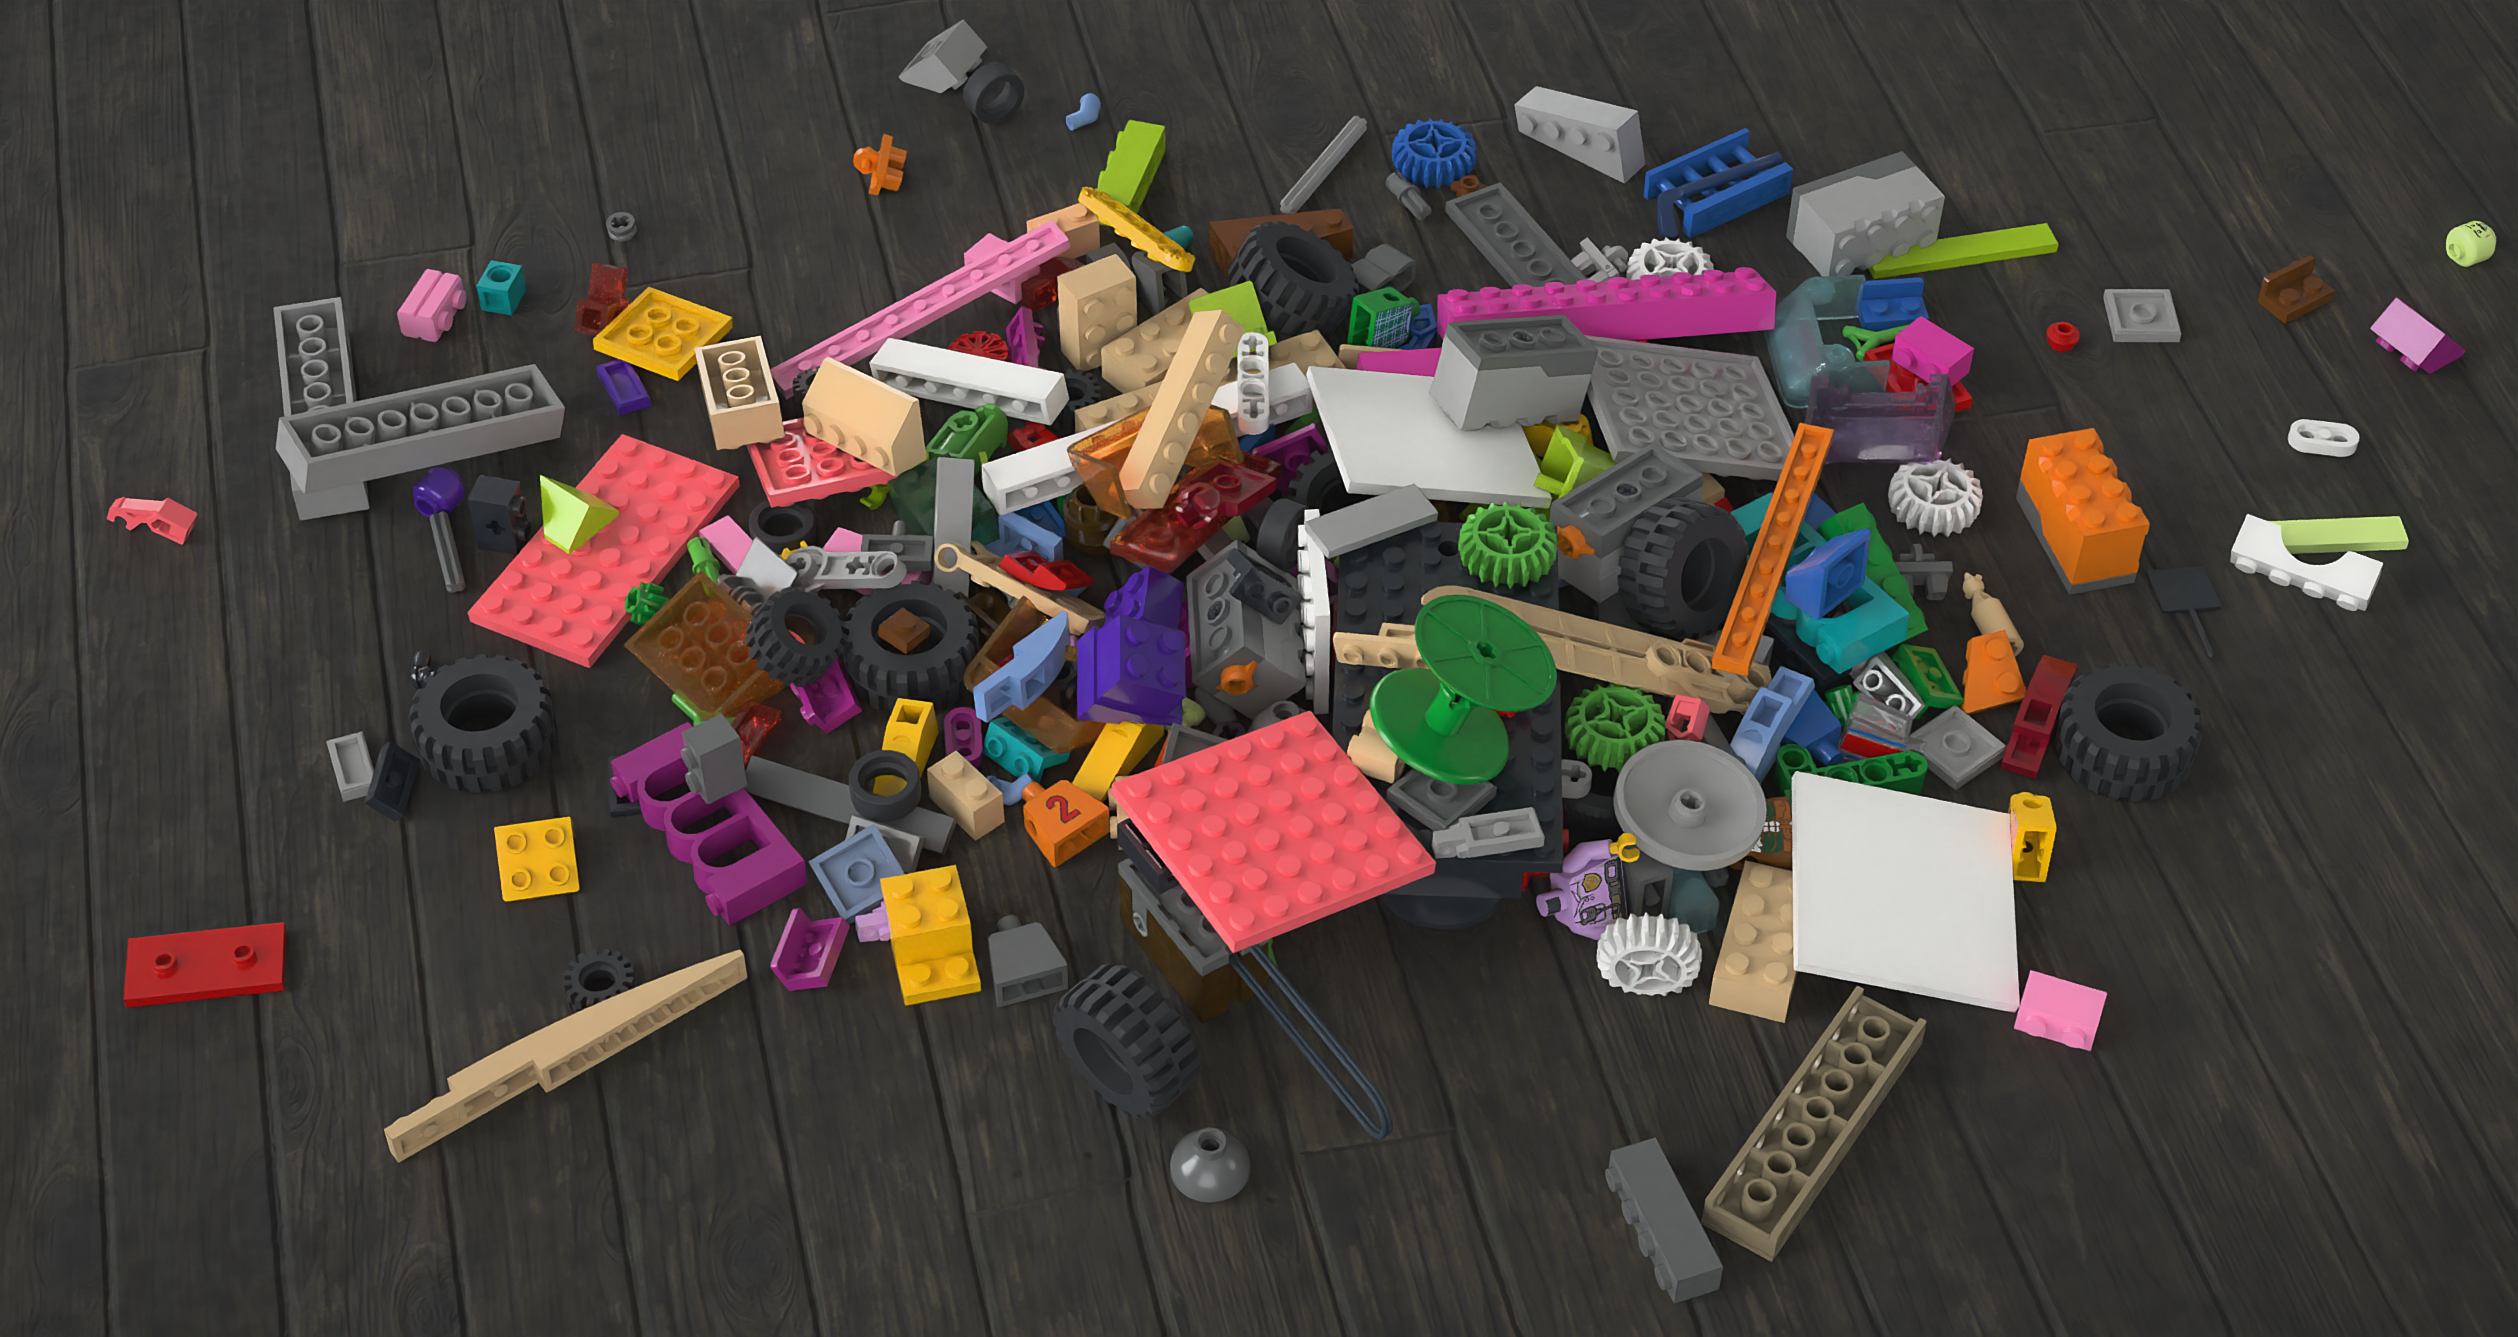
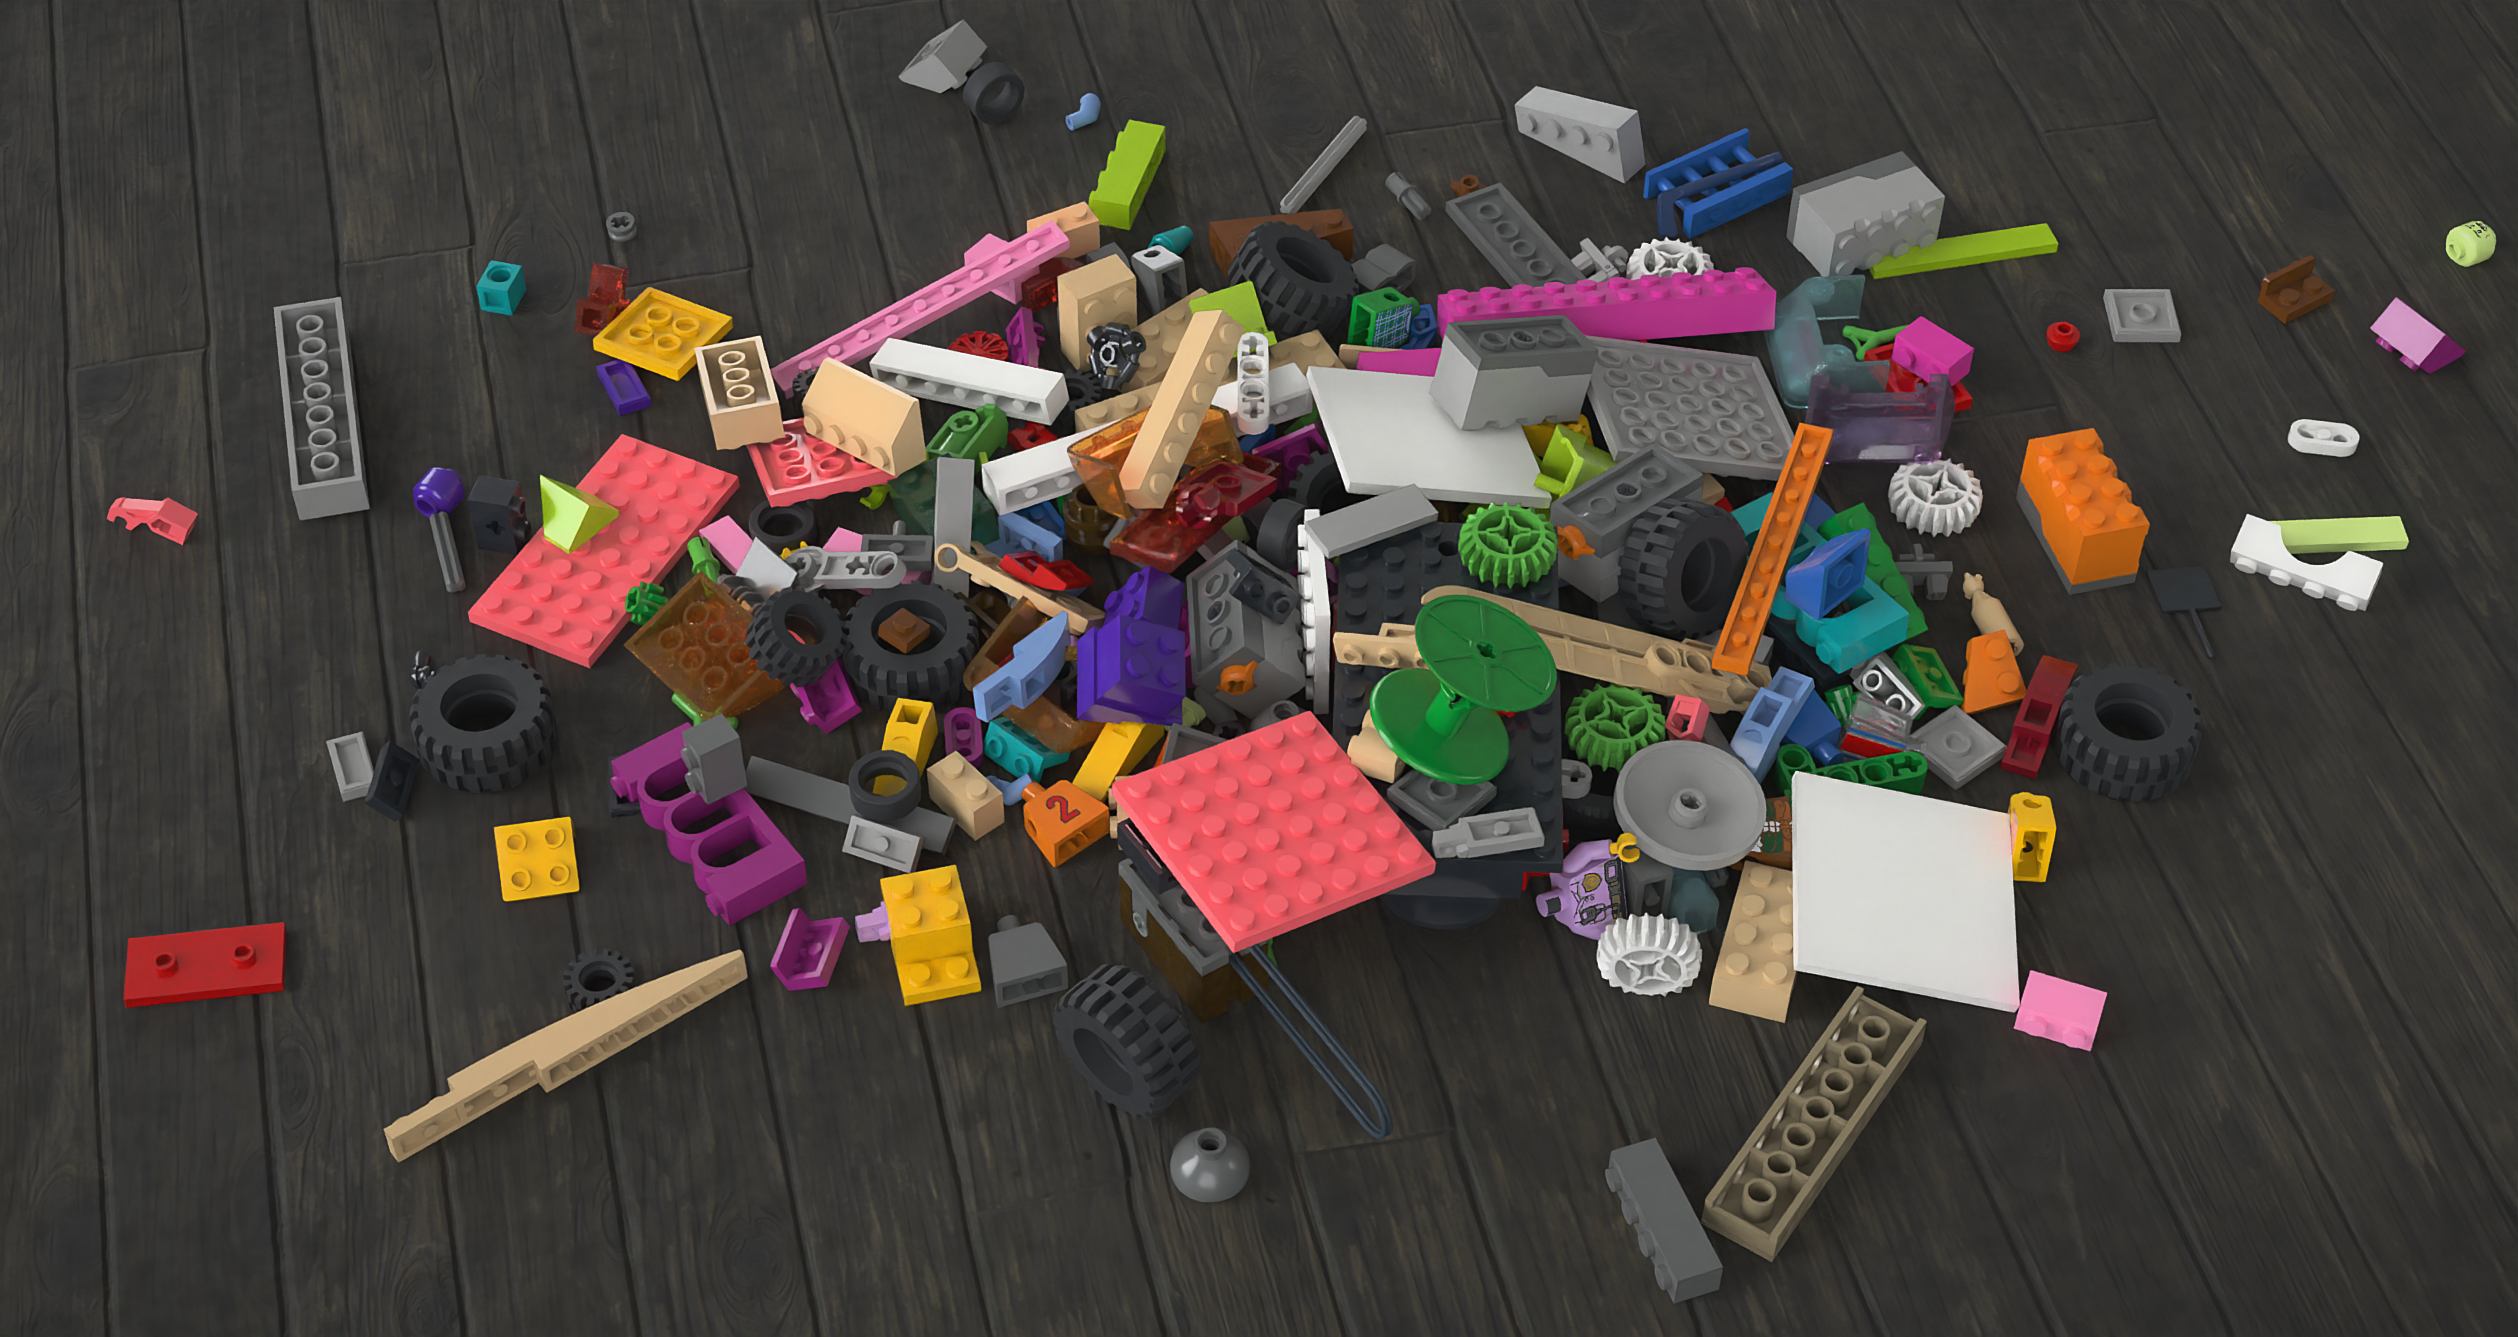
(419, 428): light grey brick -> none
(432, 305): bright pink brick -> none
(755, 726): clear red plate -> none
(854, 872): sand blue plate -> none
(883, 165): orange hips -> none
(1114, 343): none -> black piece
(1130, 225): yellow plate -> none
(1434, 153): blue gear -> none
(1891, 303): blue bracket -> none

